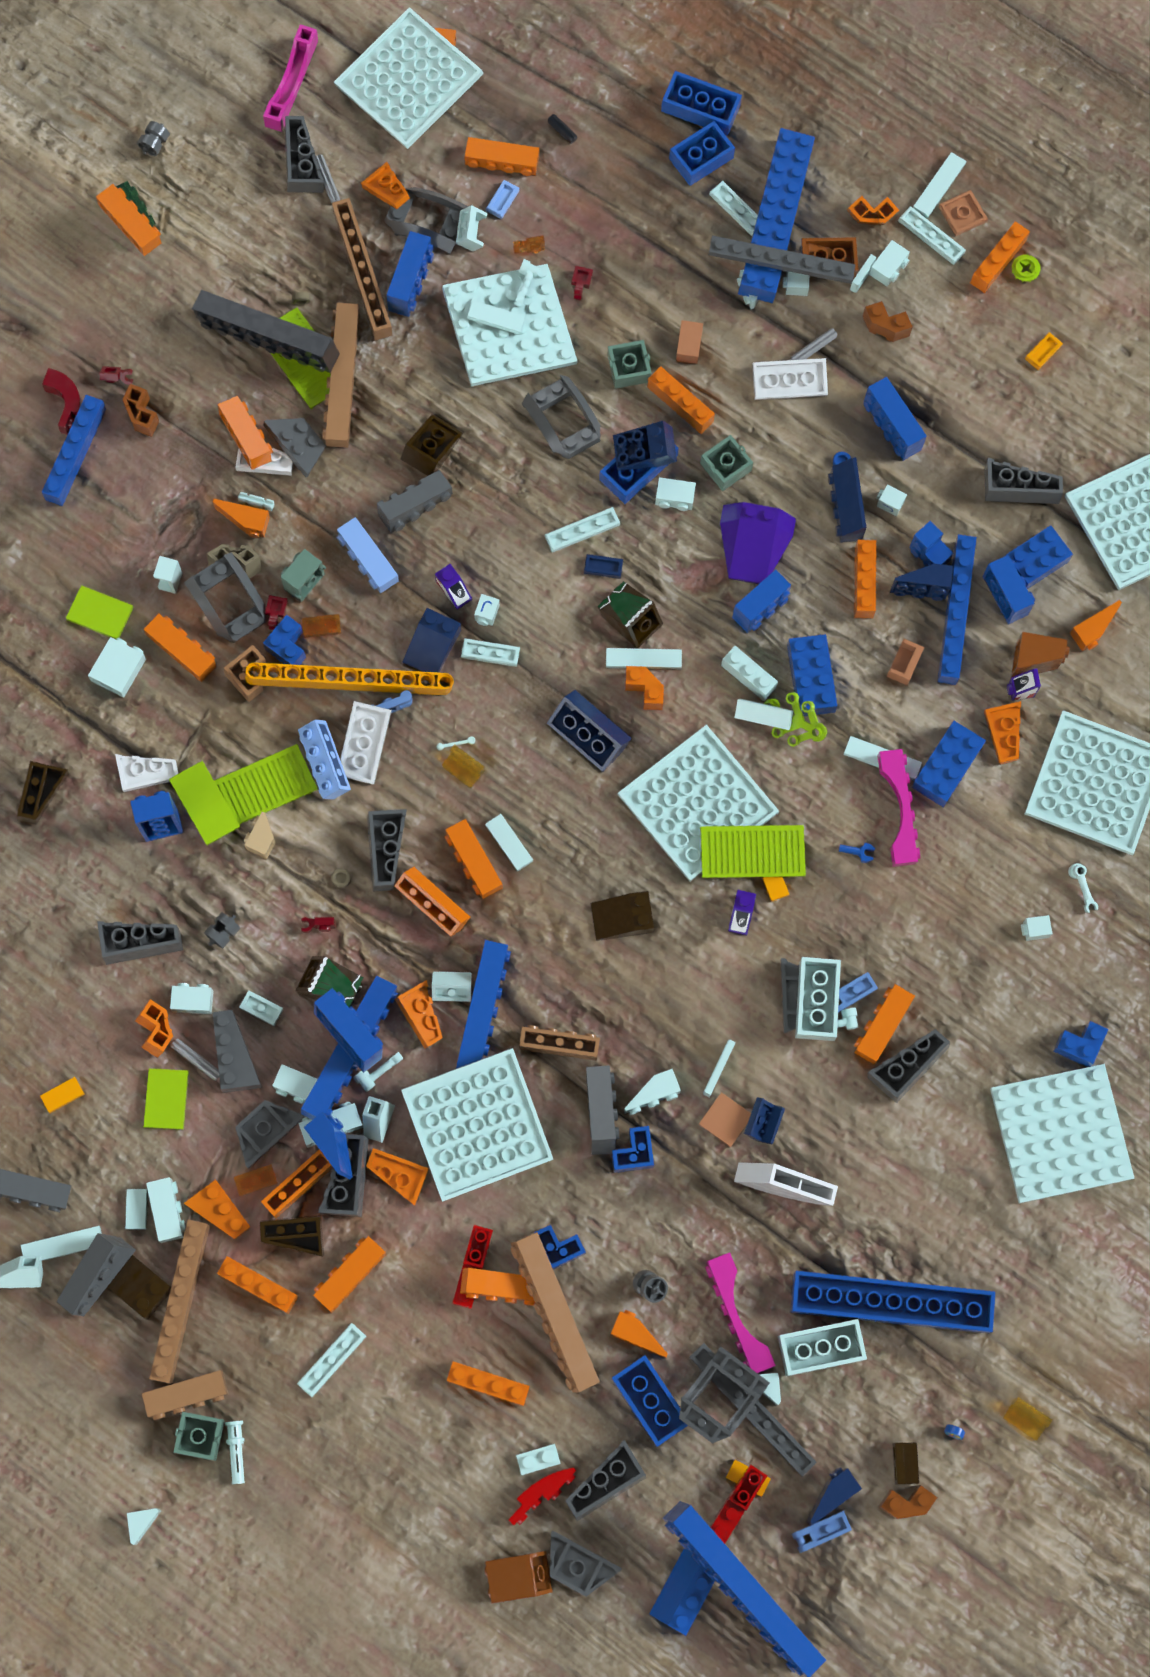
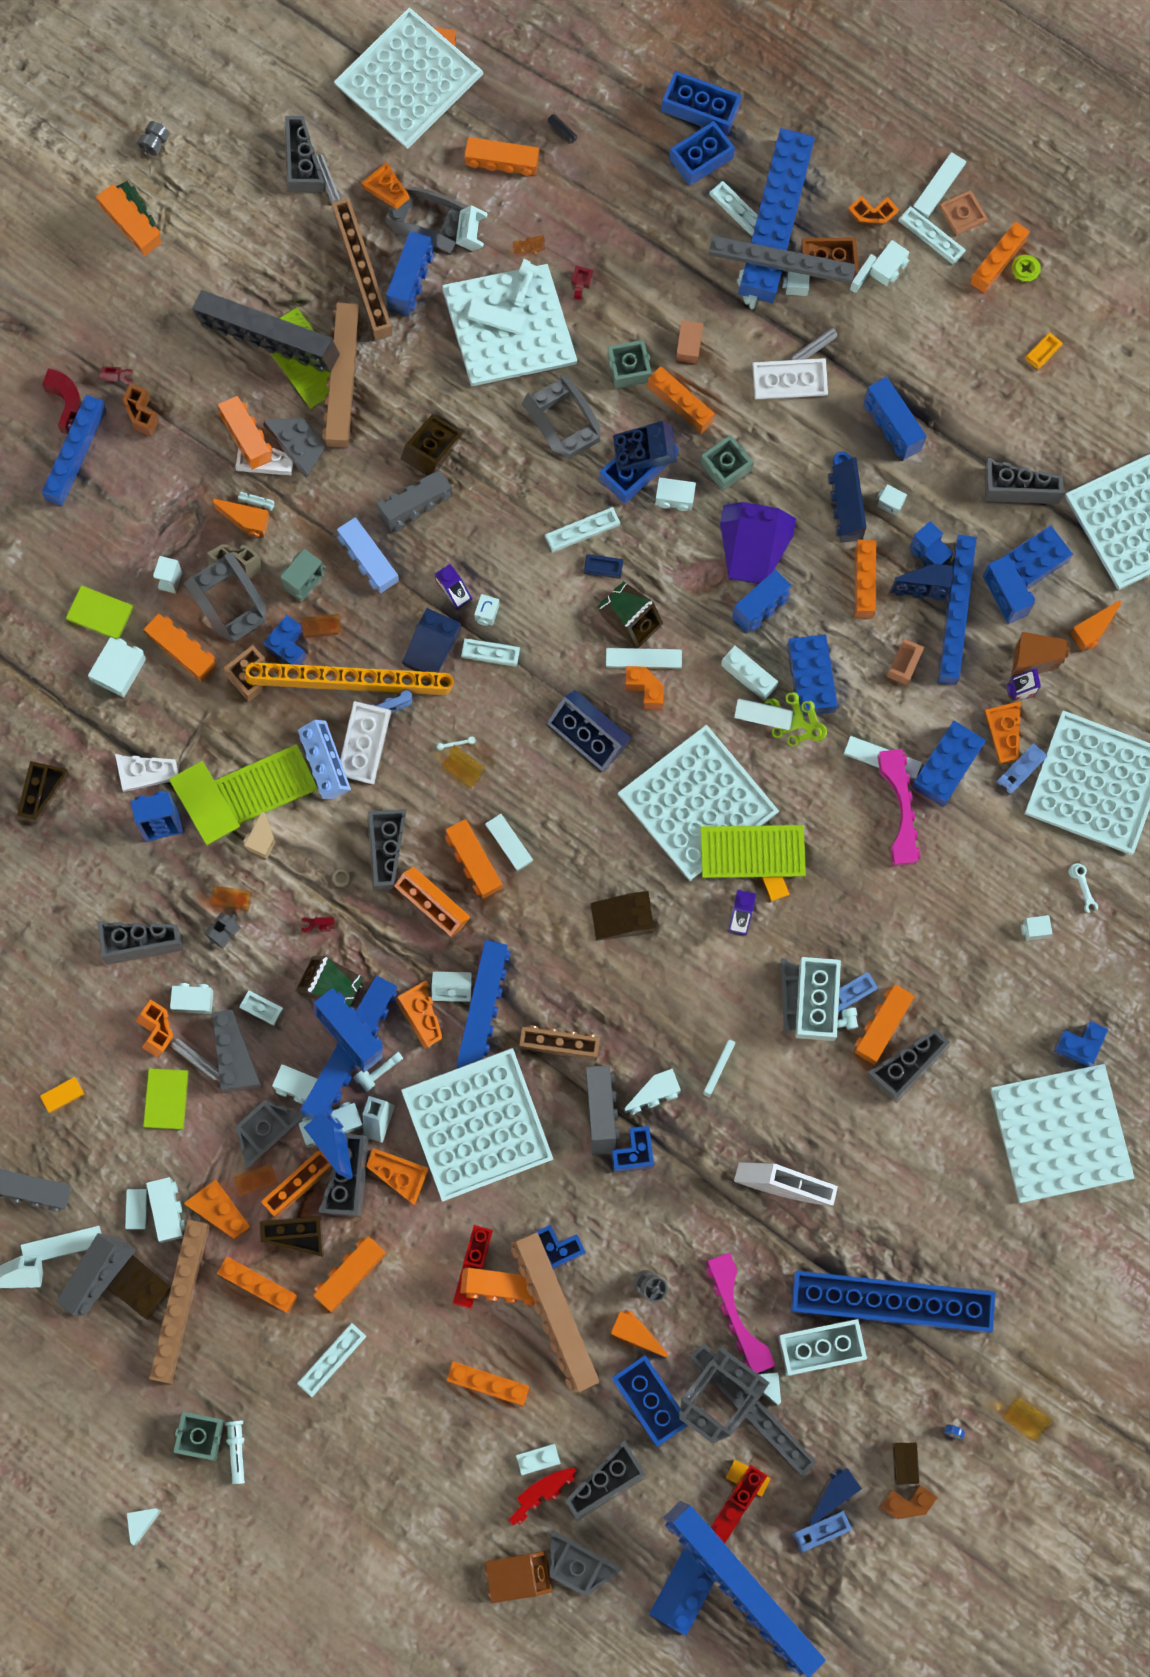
(185, 1394): medium nougat brick -> none
(231, 898): none -> clear orange plate
(275, 608): dark red plate -> none
(300, 57): dark pink arch -> none
(502, 199): light blue tile -> none
(725, 1119): nougat tile -> none
(764, 1121): dark blue bracket -> none
(858, 851): blue bar -> none
(892, 327): dark orange brick -> none
(1022, 768): none -> medium blue plate

